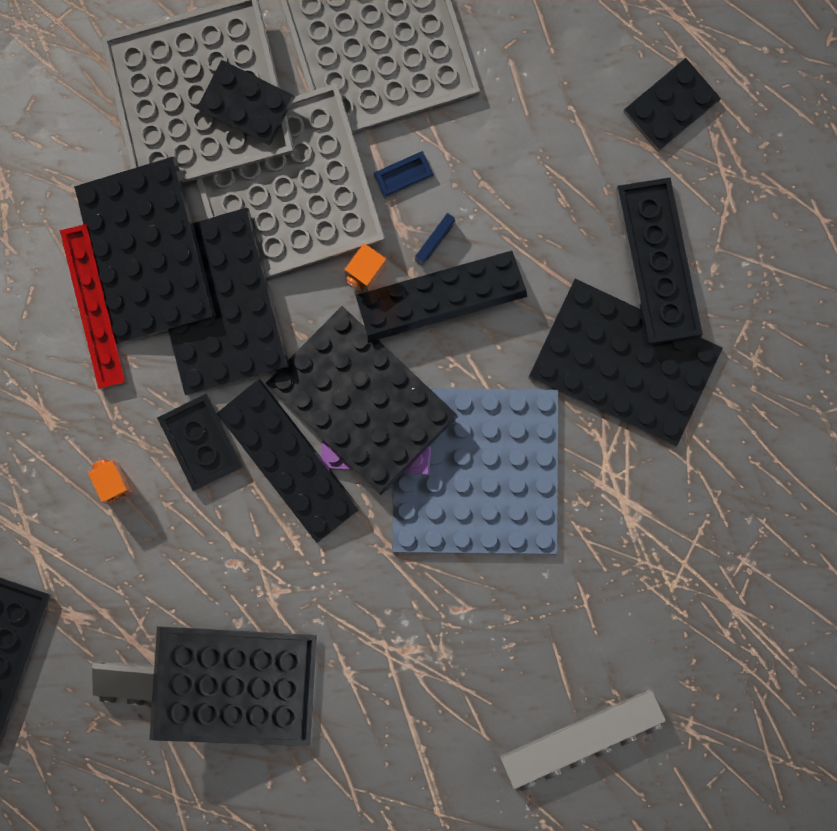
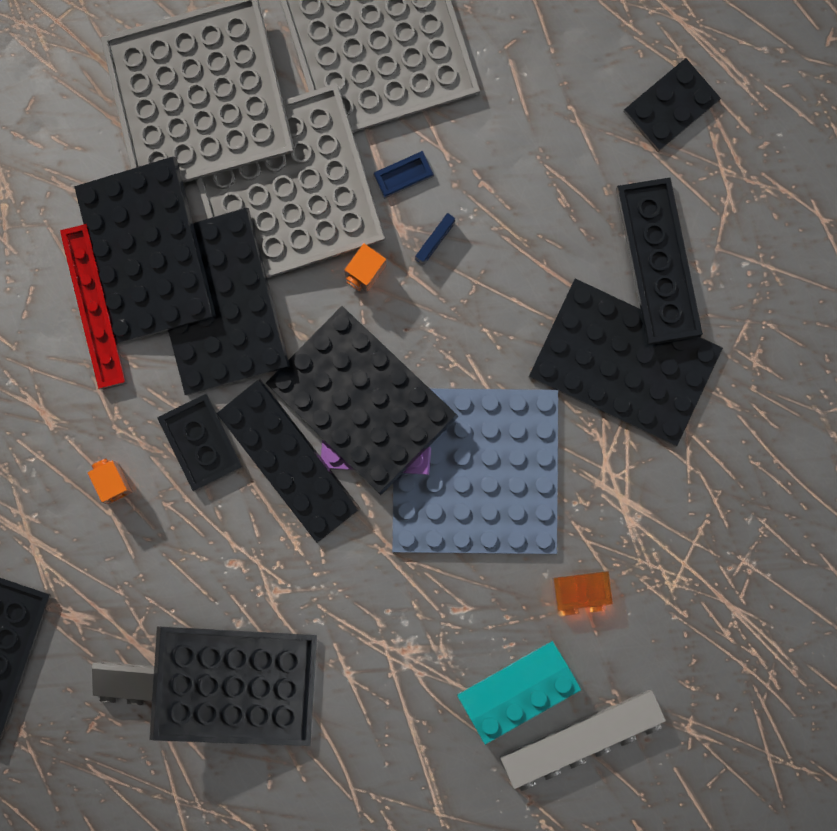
(245, 102): black plate -> none
(441, 296): black plate -> none
(519, 692): none -> teal slope
(582, 591): none -> clear orange brick

